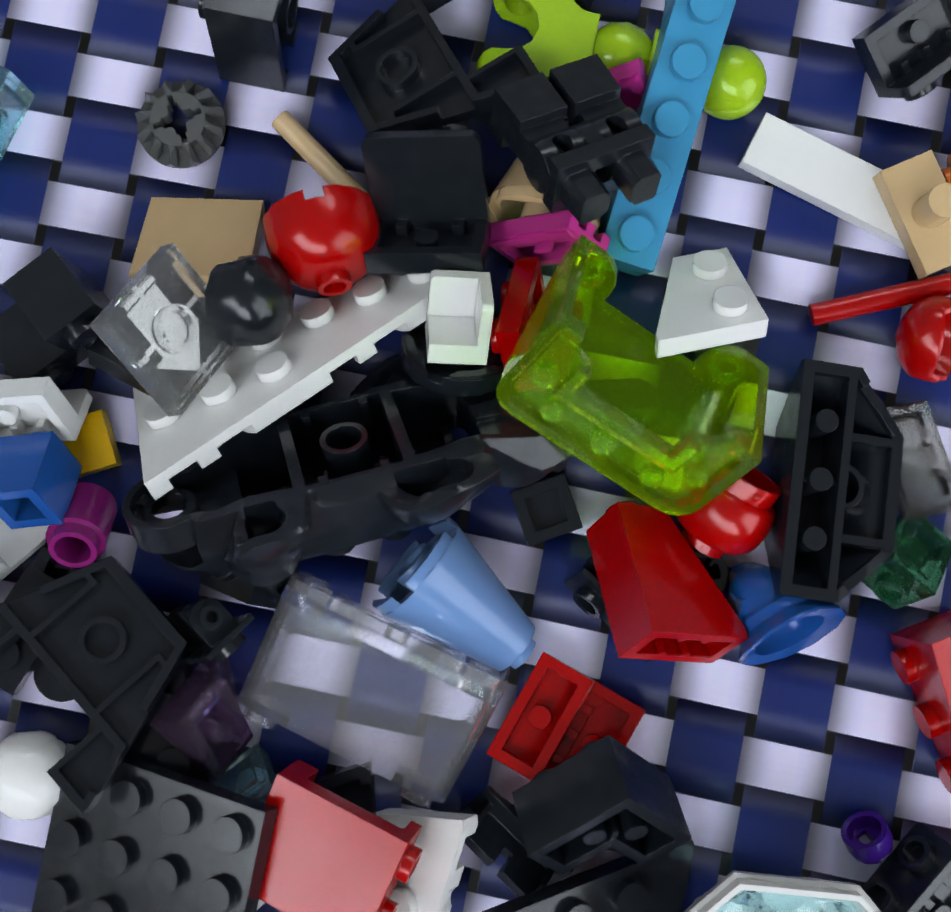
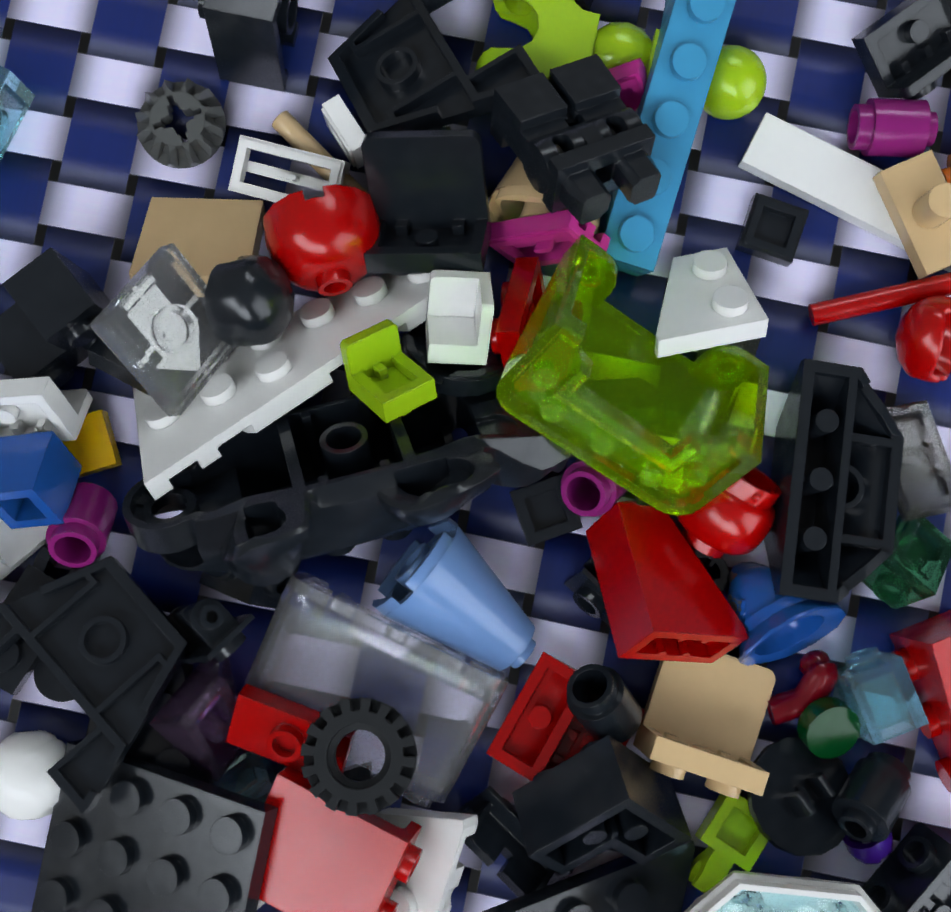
(243, 165): none -> white tile
(276, 728): none -> red plate
(321, 764): none -> black tyre
(344, 129): none -> white tile
(383, 373): none -> lime bracket
(588, 491): none -> magenta brick
(603, 703): none -> black brick
(707, 723): none -> tan bracket
(730, 840): none -> lime plate
(772, 230): none -> black tile
(798, 798): none -> black piece
(817, 682): none -> dark red arm
(828, 727): none -> dark green tile
(872, 797): none -> black brick
(880, 694): none -> clear light blue brick
(891, 127): none -> magenta brick

